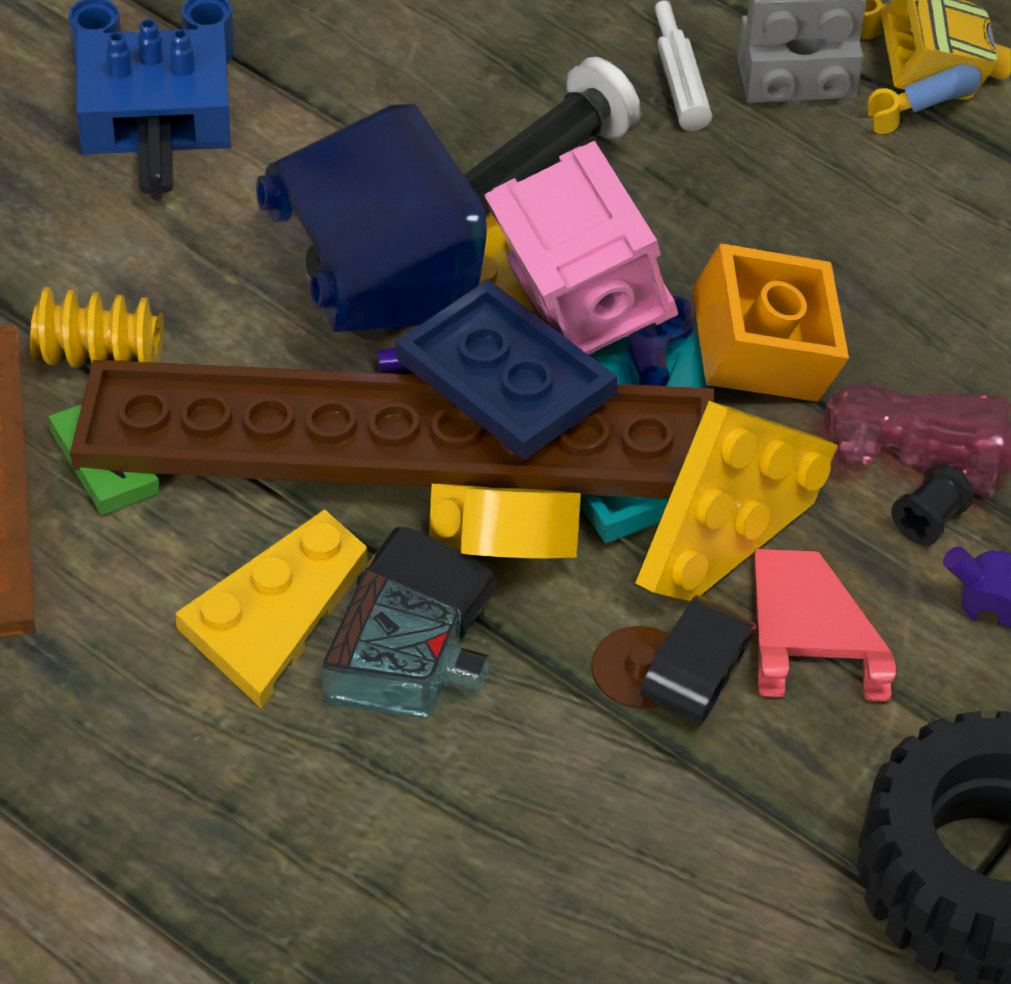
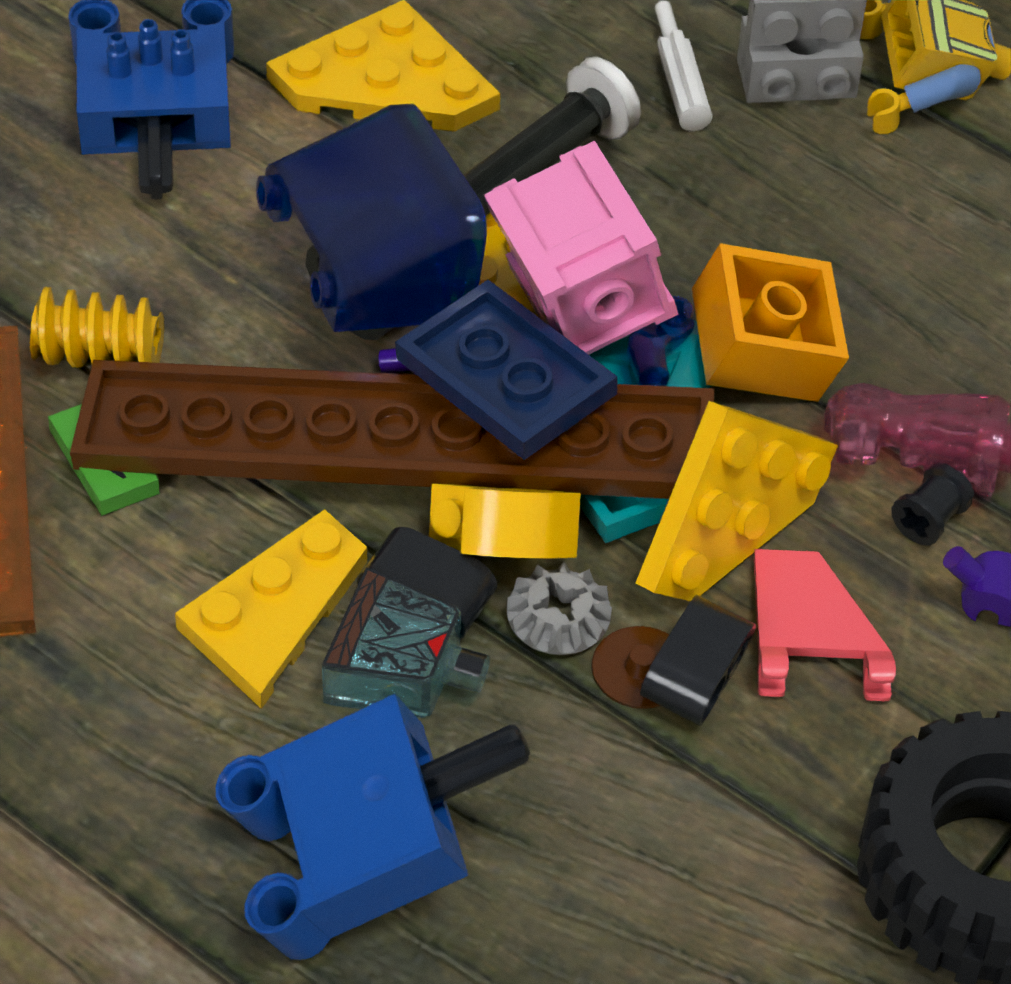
(362, 819): none -> blue piece
(383, 63): none -> yellow plate
(547, 627): none -> light grey gear

